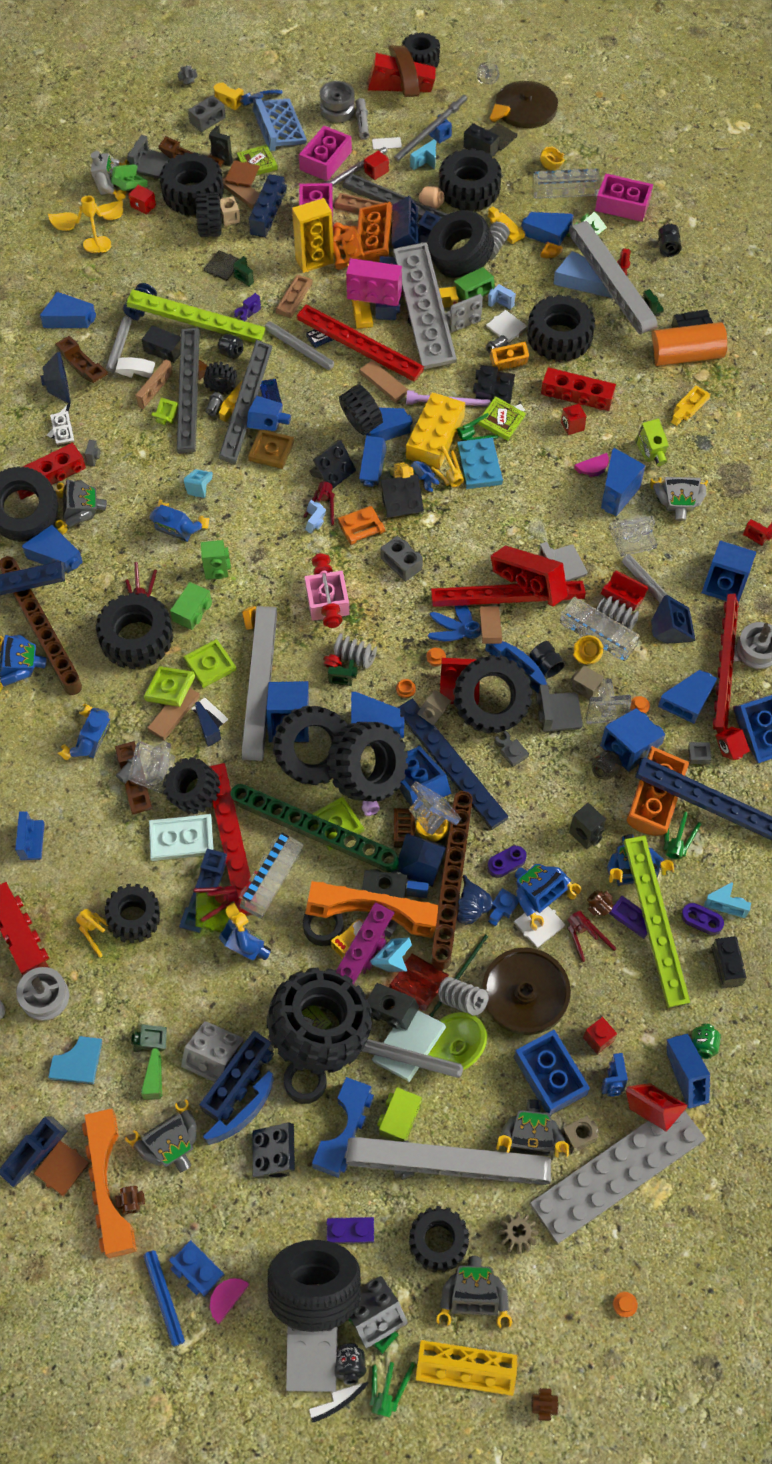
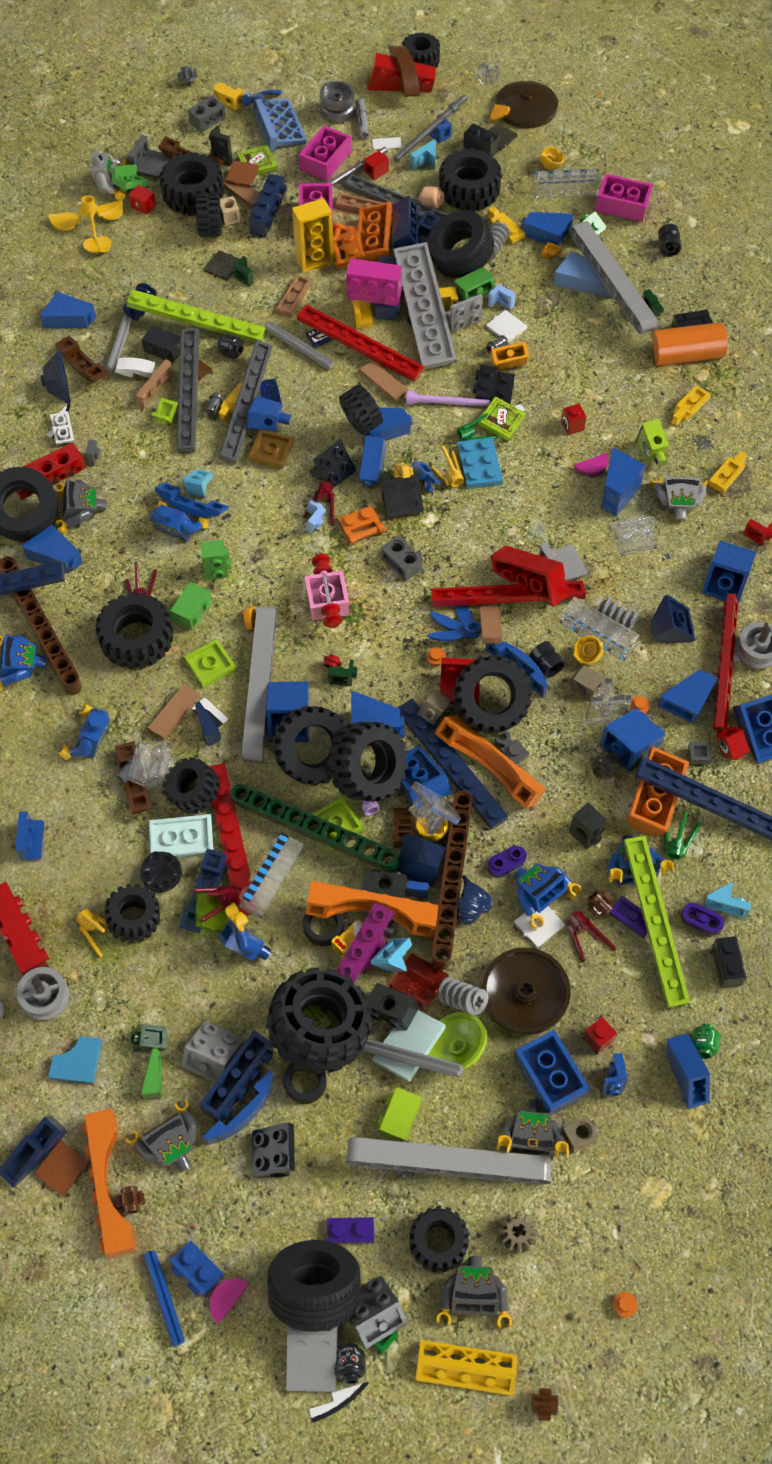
(161, 871): none -> black dish
(169, 686): lime tile -> none
(172, 496): none -> blue slope
(215, 372): black tyre -> none
(250, 307): dark purple plate -> none
(332, 1154): blue arch -> none
(355, 652): light grey piece -> none
(383, 1403): green plant -> none
(405, 688): orange plate -> none
(435, 428): yellow brick -> none
(462, 970): dark green piece -> none
(504, 905): blue plate -> none
(516, 781): none -> orange arch
(558, 710): dark grey bracket -> none
(559, 344): black tyre -> none
(578, 389): red brick -> none
(614, 1175): light grey plate -> none
(624, 261): red axle -> none
(625, 590): red bracket -> none
(637, 570): light grey axle -> none
(654, 1105): red slope -> none
(728, 473): none -> yellow hinge

